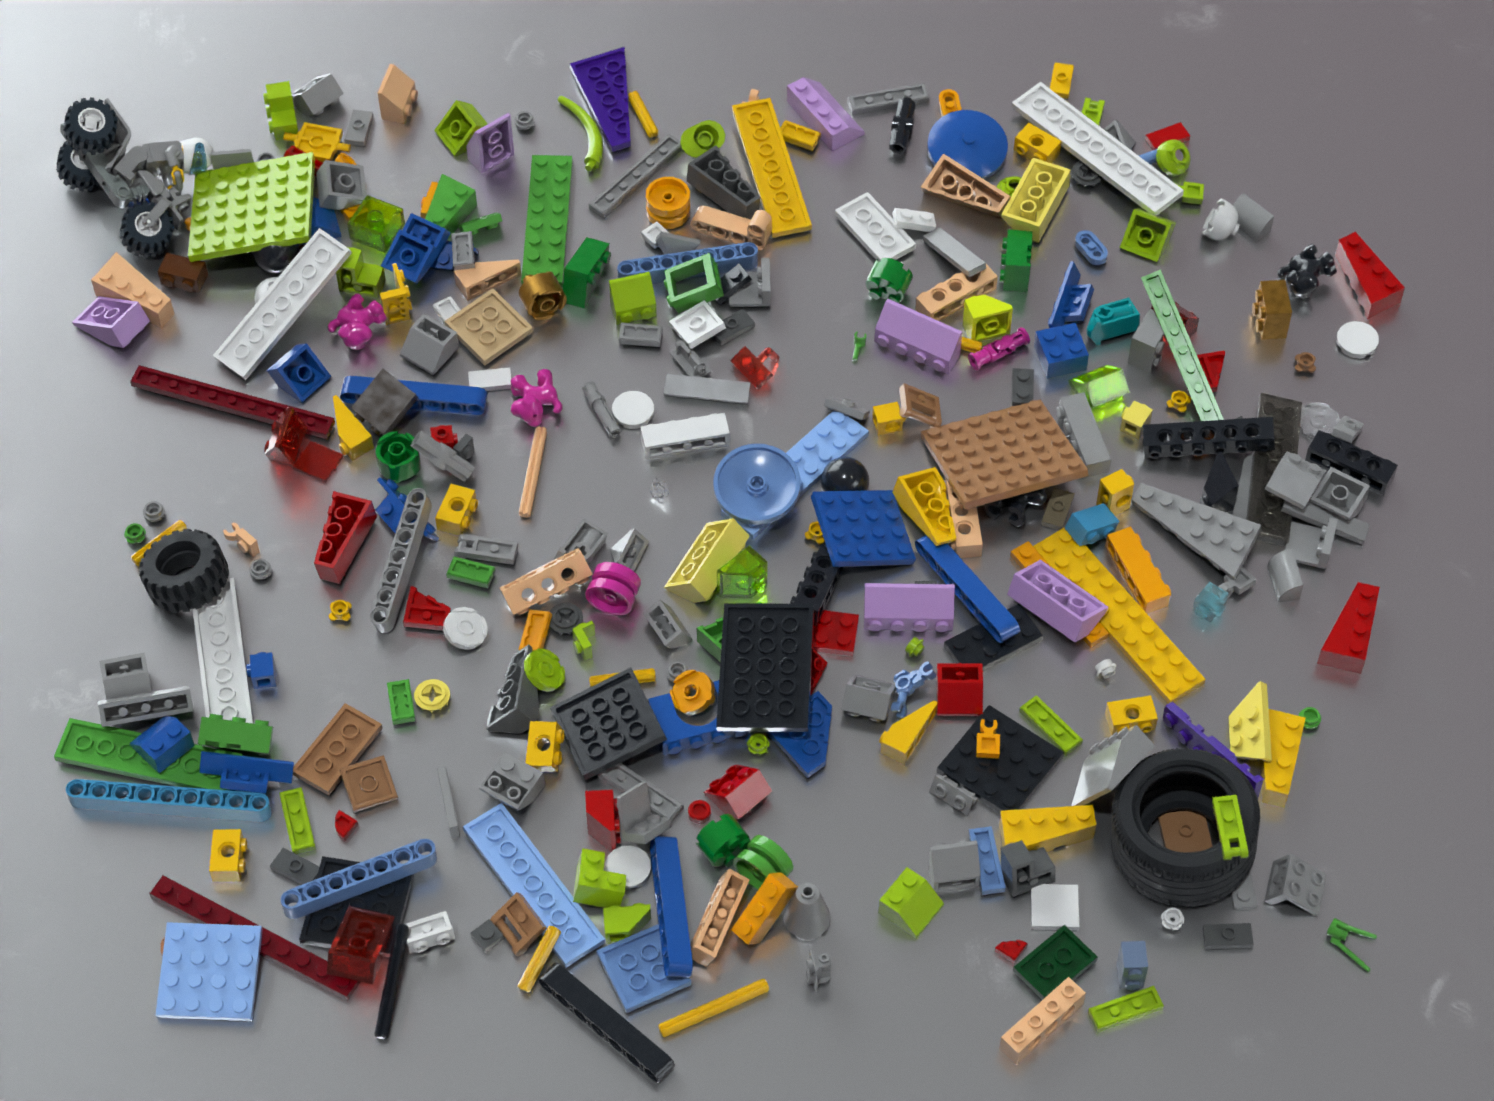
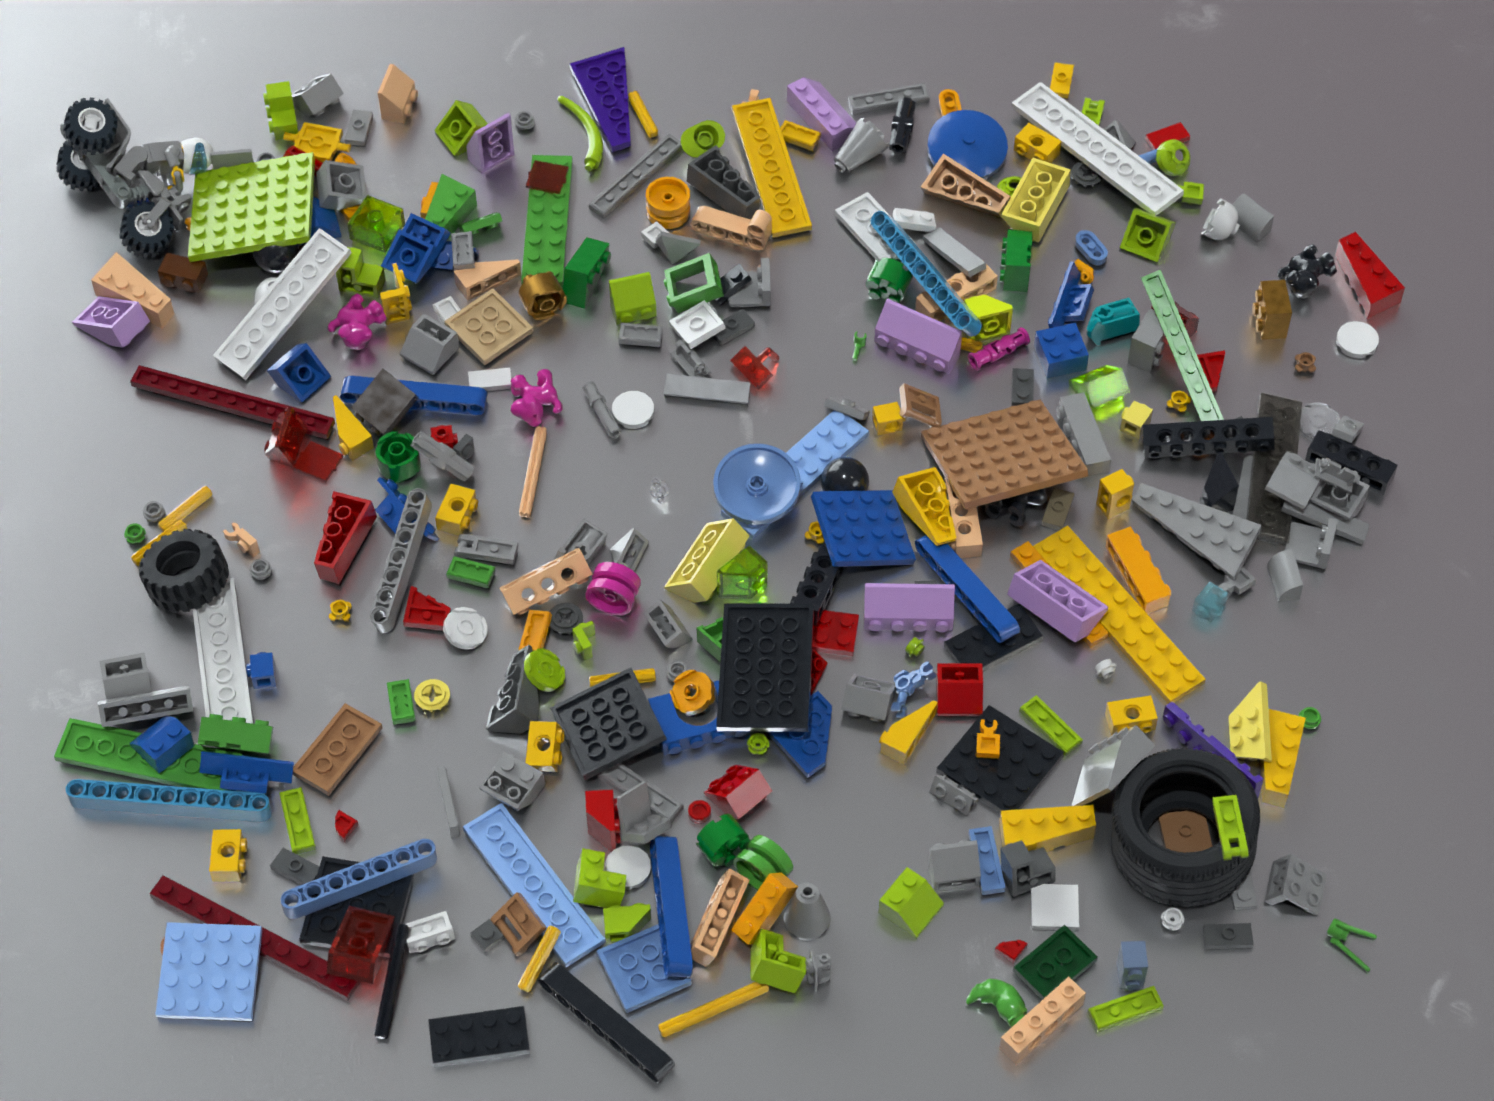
(186, 508): none -> yellow axle
(368, 783): medium nougat plate -> none
(478, 1036): none -> black plate
(547, 177): none -> clear red piece
(685, 435): white brick -> none
(725, 256): medium blue beam -> none
(775, 966): none -> lime brick
(860, 146): none -> light grey cone
(926, 273): none -> dark azure beam
(1003, 996): none -> bright green animal
(1086, 271): none -> light orange arm
(1091, 524): dark azure brick -> none
(1333, 474): none -> light grey hinge
(1350, 636): red wedge -> none

